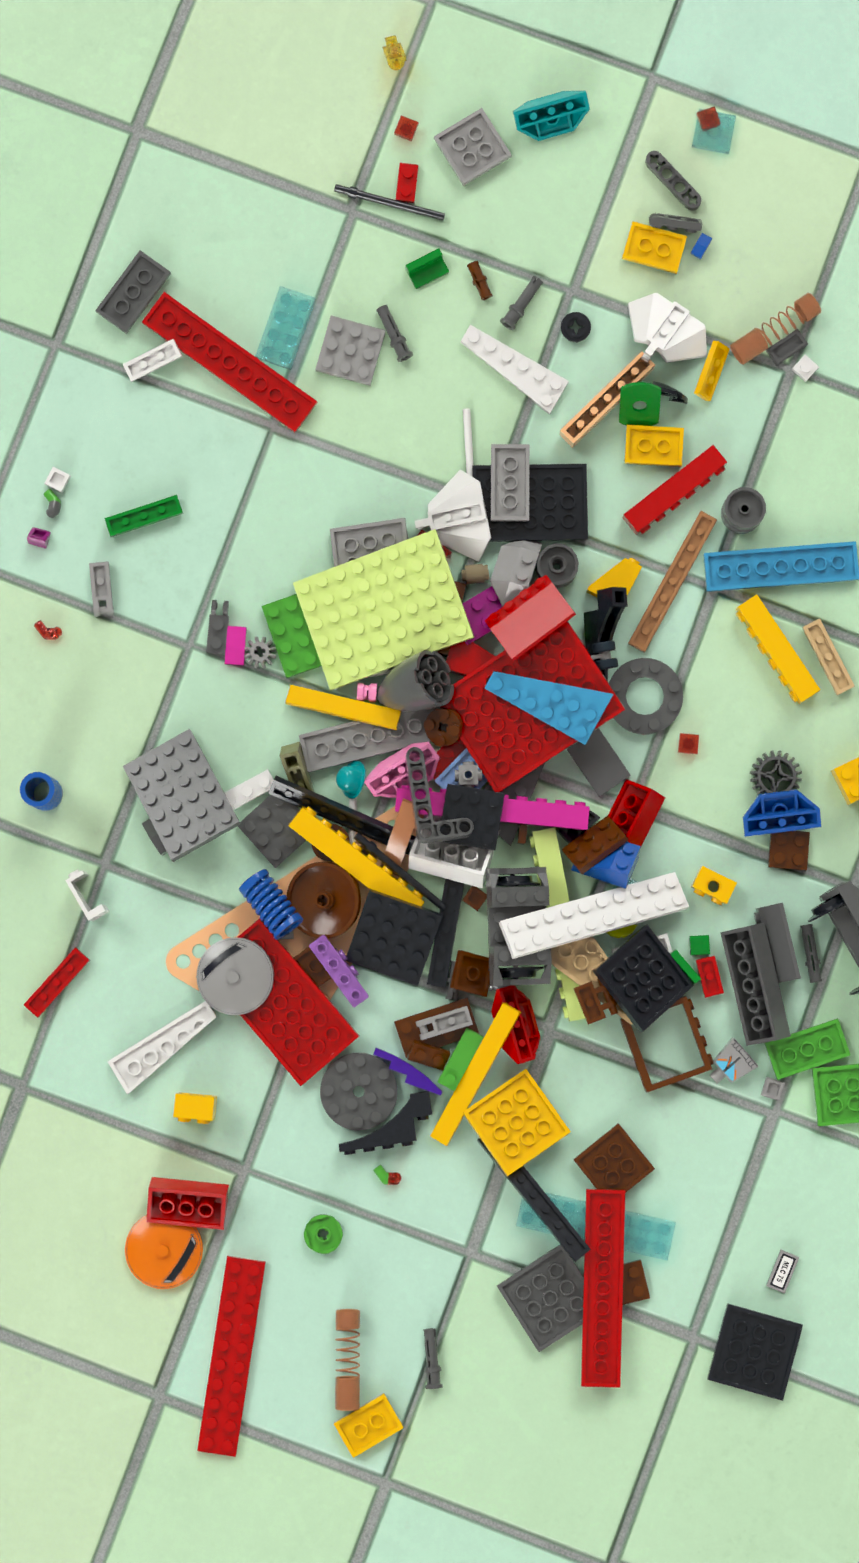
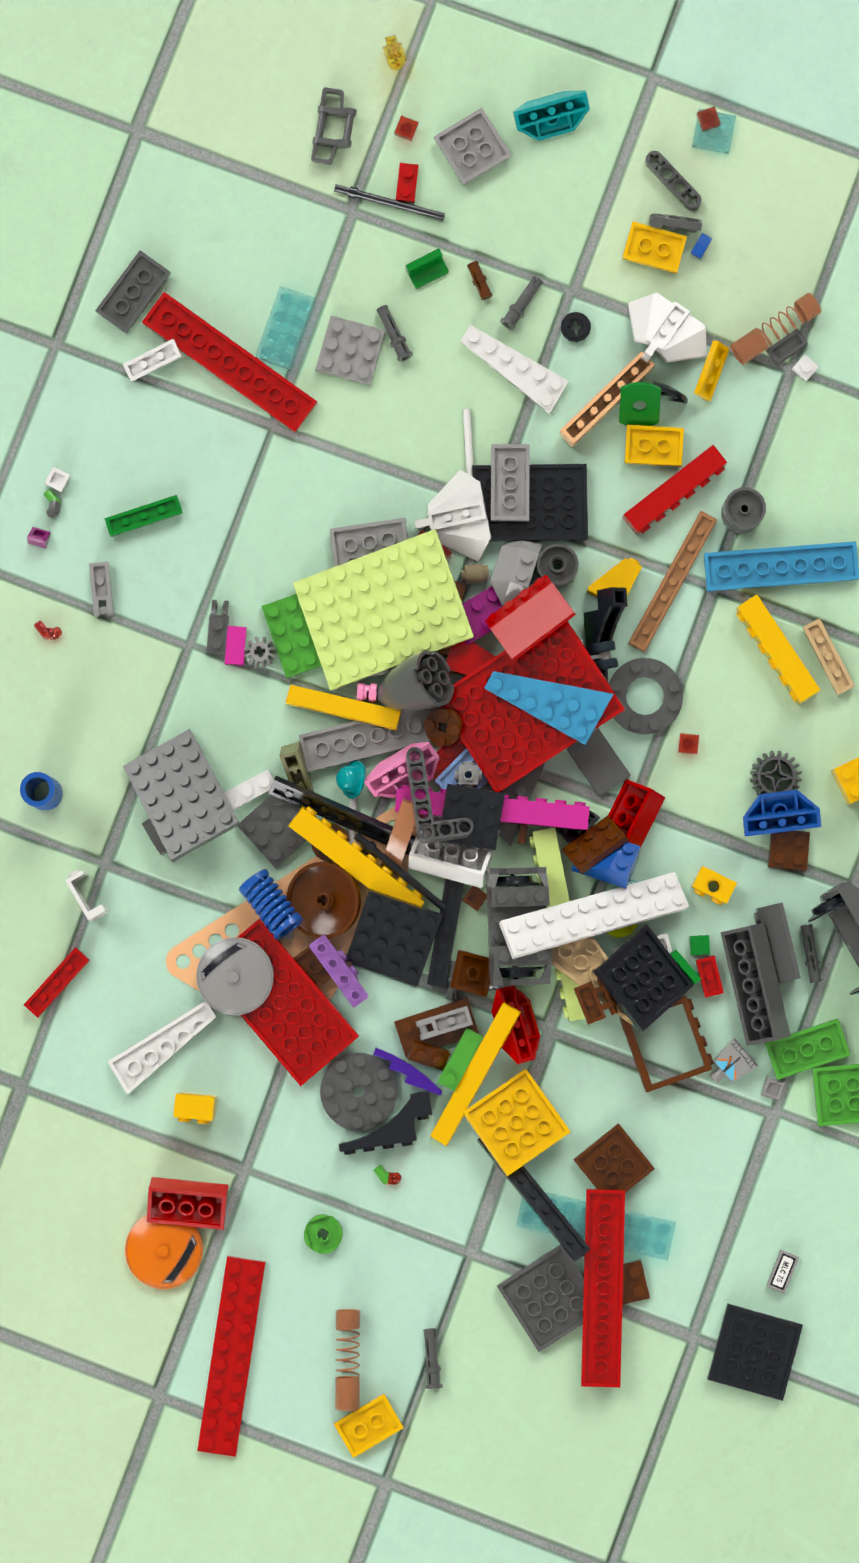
(318, 140): none -> dark grey bar

